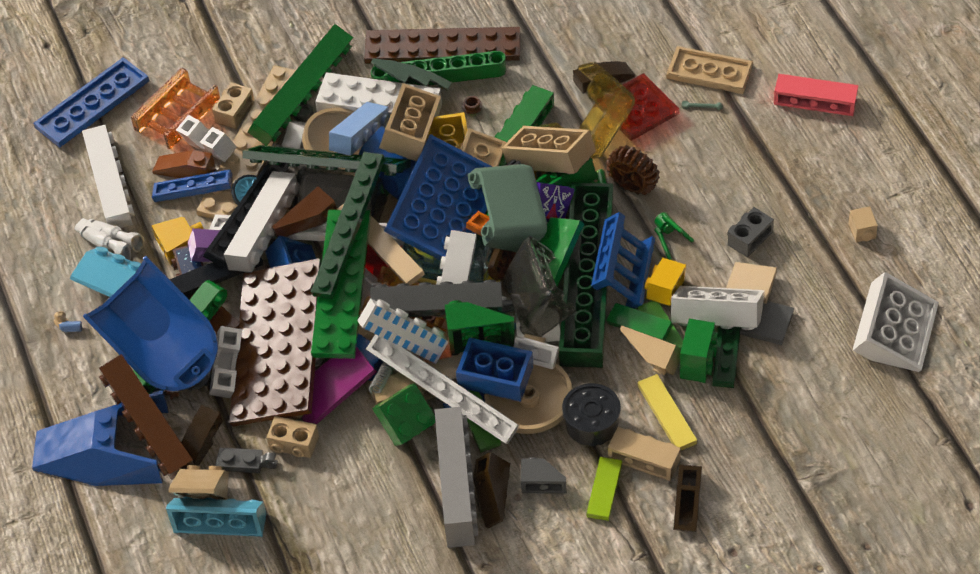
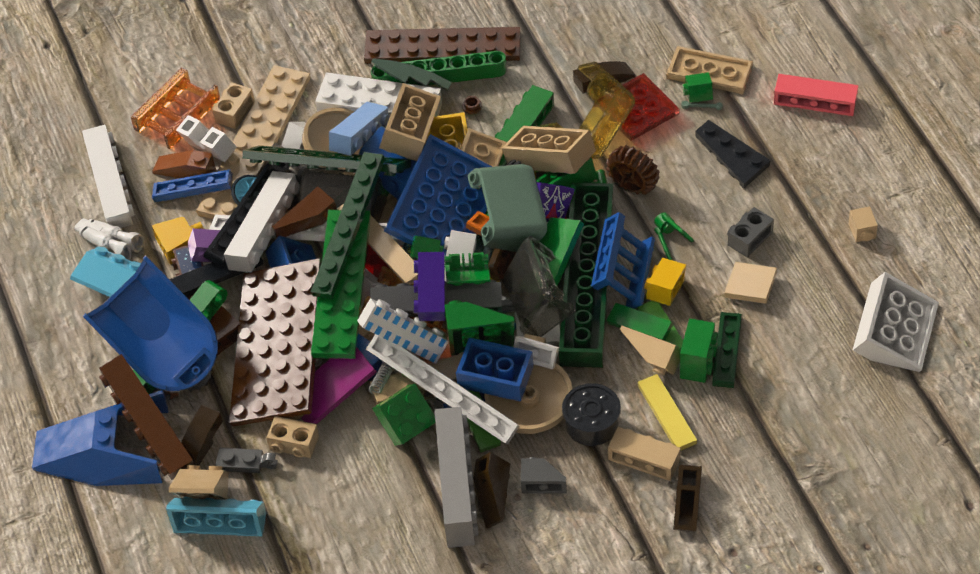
(66, 325): medium blue arm -> none
(91, 102): blue plate -> none
(223, 370): white arch -> none
(300, 85): green brick -> none
(305, 113): dark grey tile -> none
(424, 244): none -> green brick
(430, 286): none -> dark purple brick
(461, 273): none -> green hinge
(604, 488): lime tile -> none
(698, 87): none -> green brick
(718, 305): white slope -> none
(739, 158): none -> black wing
(773, 324): dark grey tile -> none

